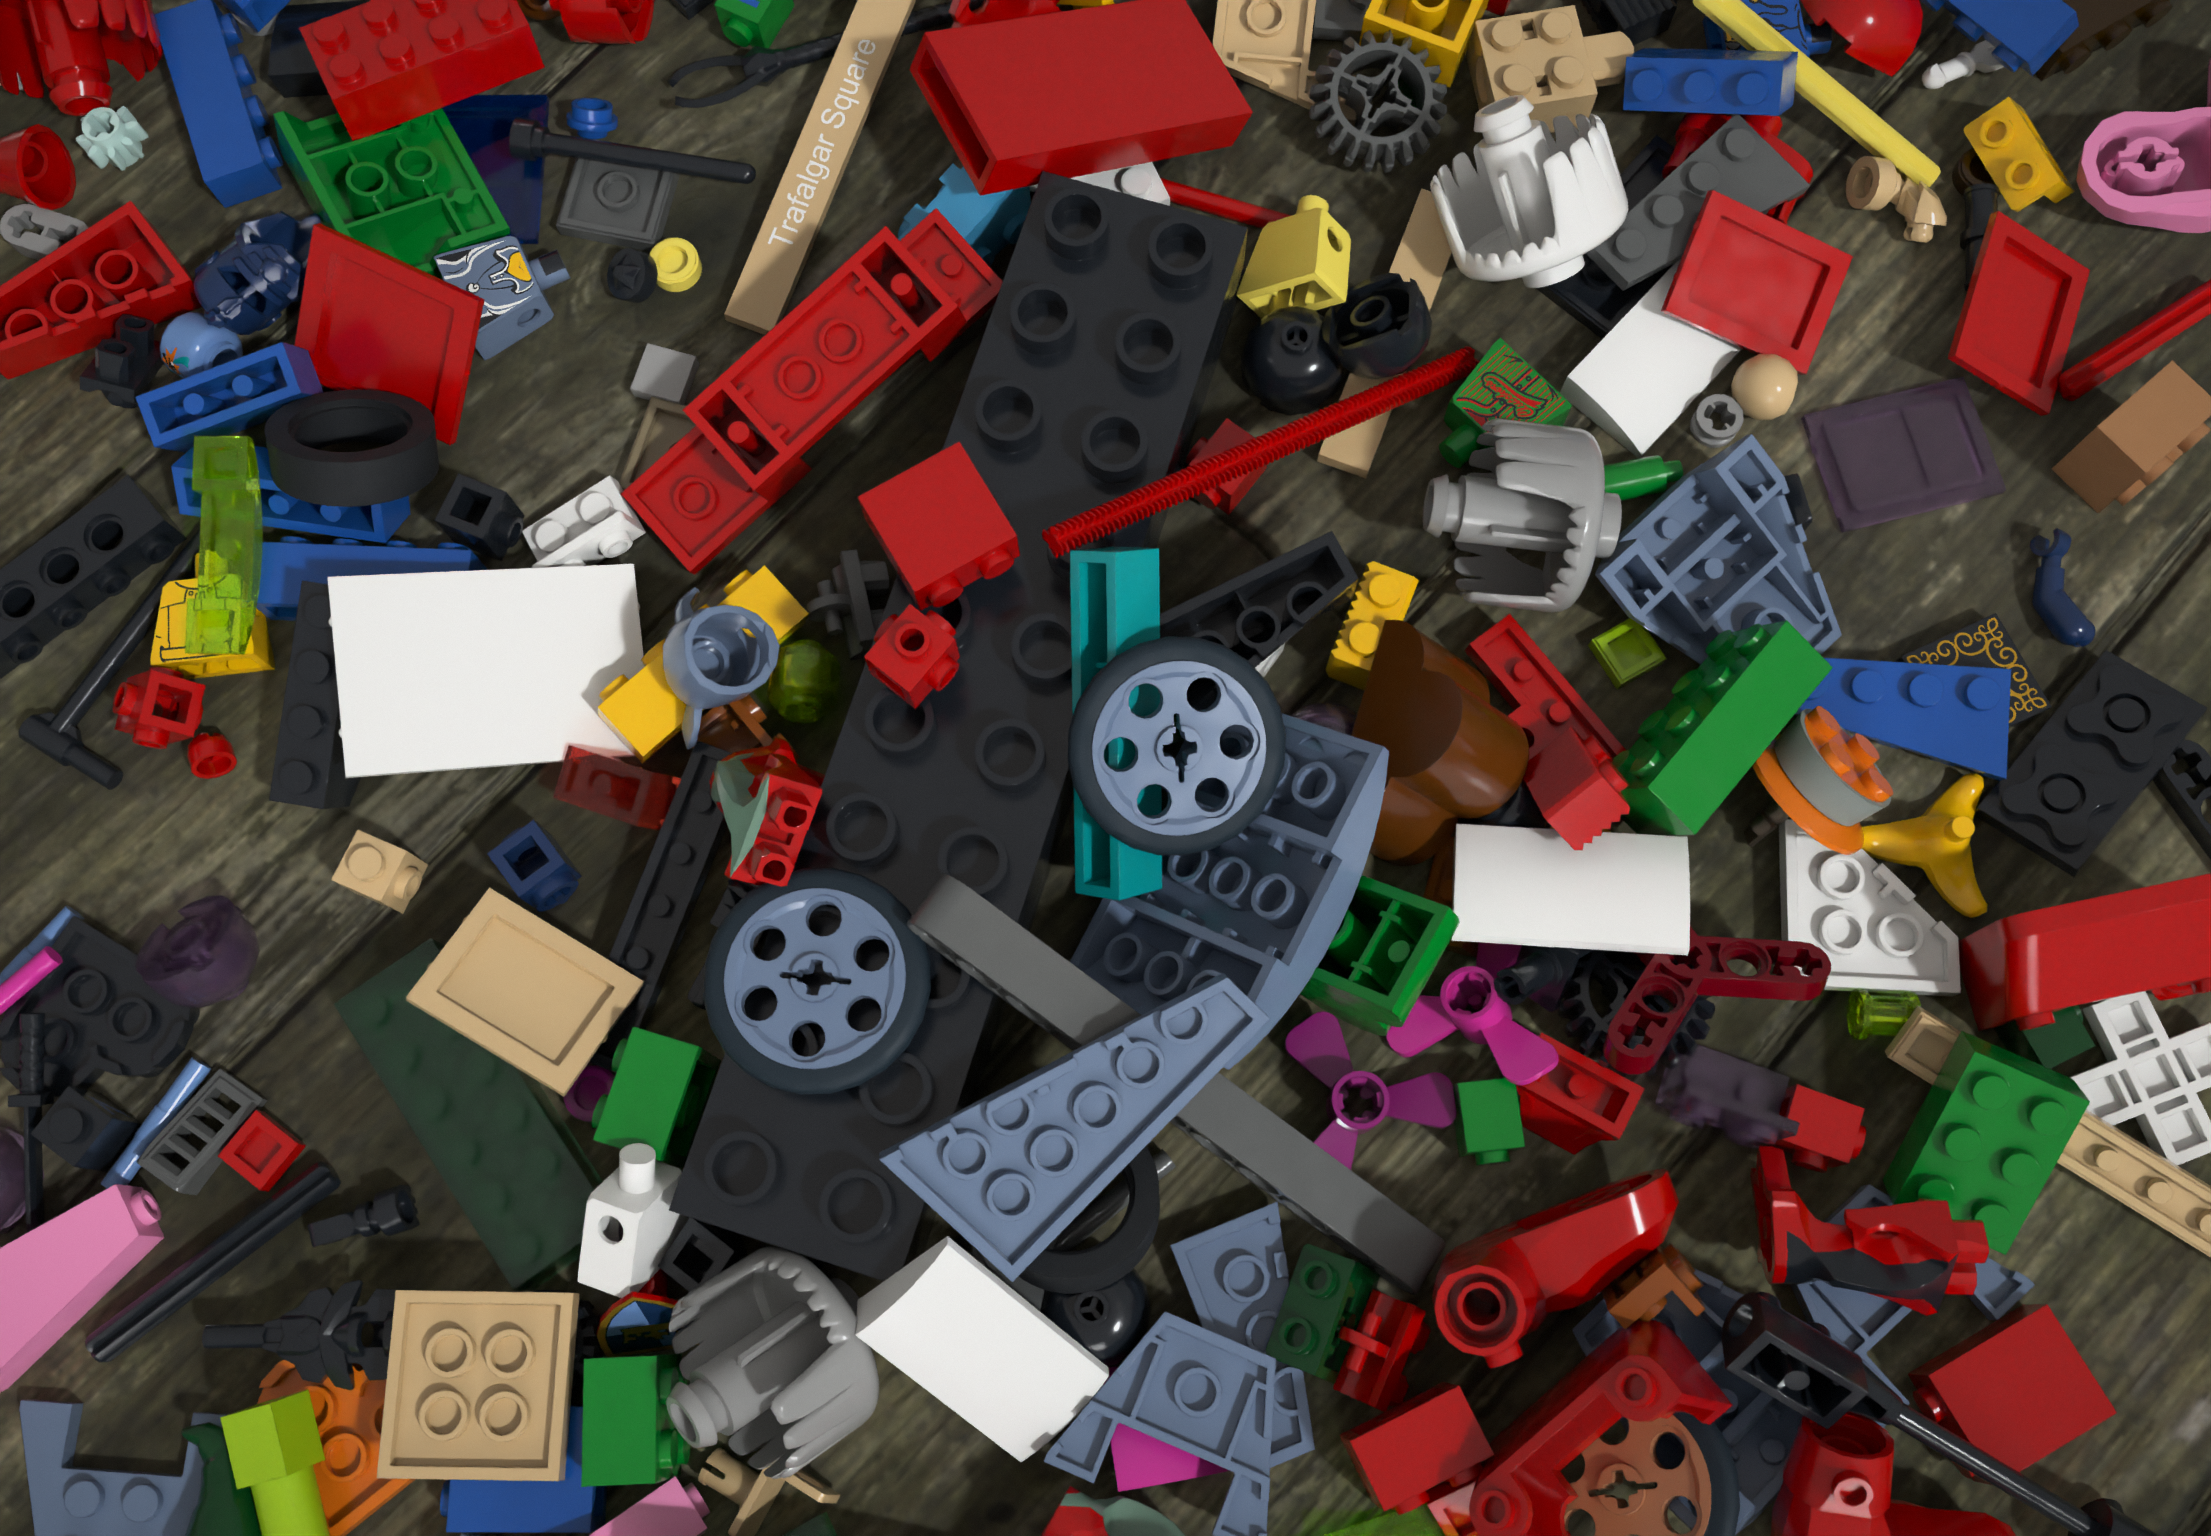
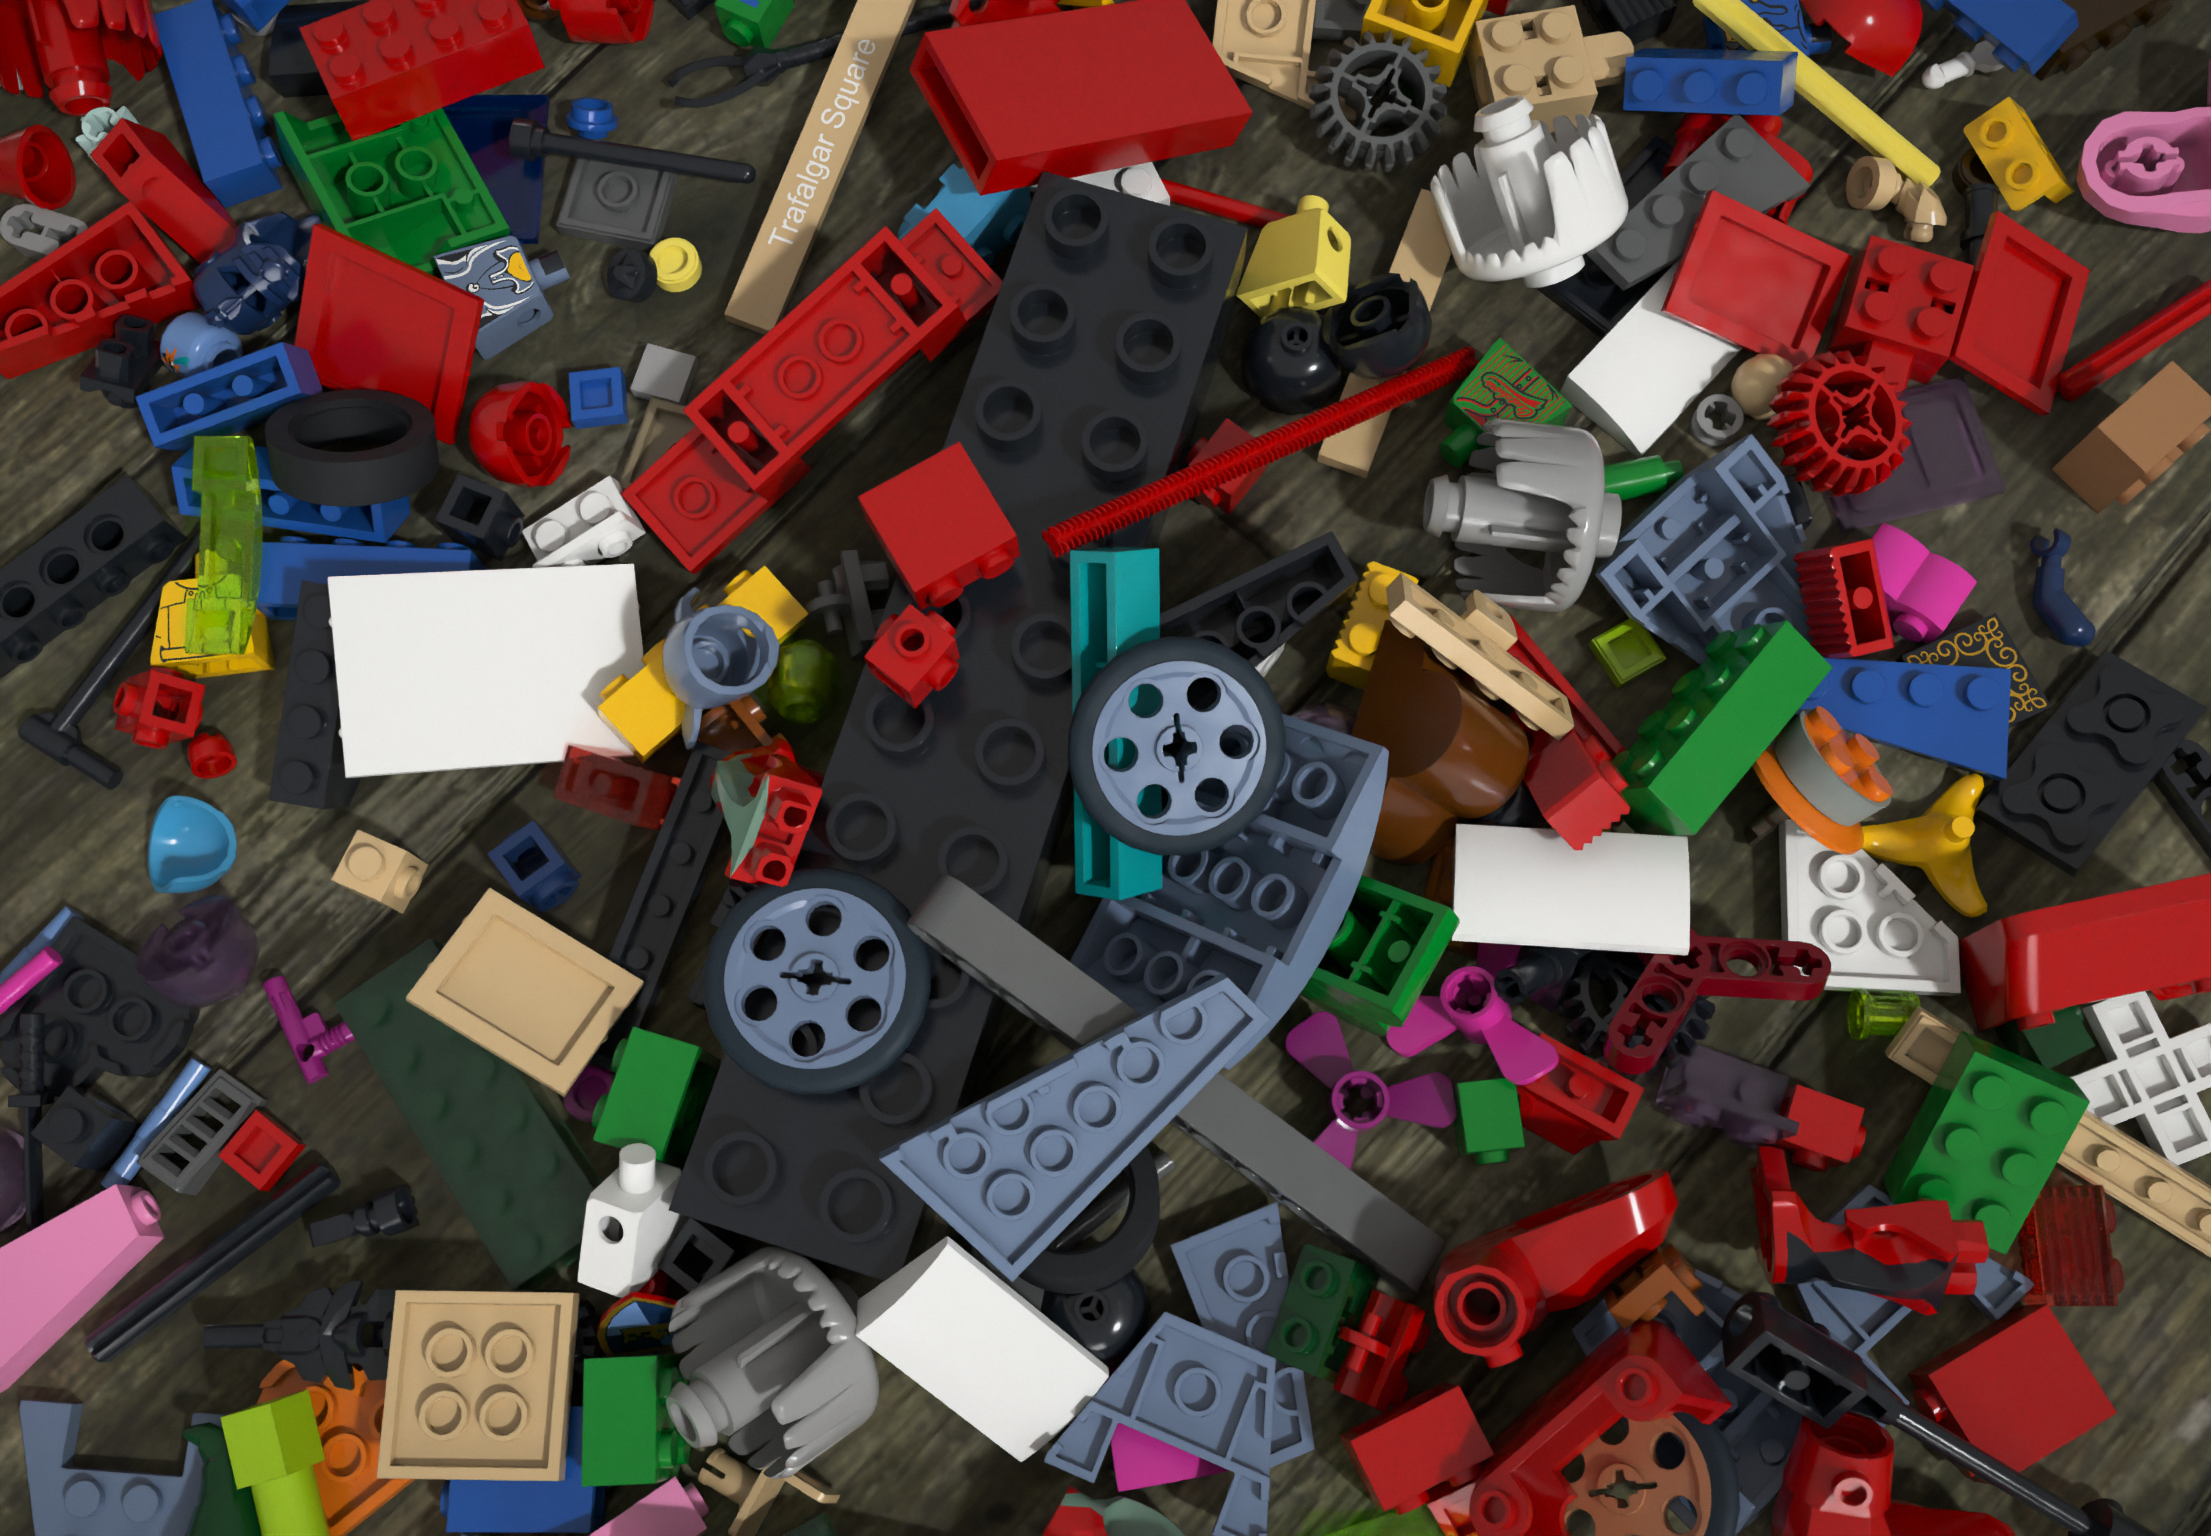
(164, 188): none -> red slope
(189, 846): none -> dark azure helmet
(305, 1031): none -> magenta hose
(520, 433): none -> red cylinder
(598, 397): none -> blue plate
(1479, 646): none -> tan plate
(1844, 599): none -> red brick
(1854, 420): none -> red gear
(1901, 310): none -> red brick
(1918, 585): none -> dark pink brick
(2069, 1248): none -> clear red brick

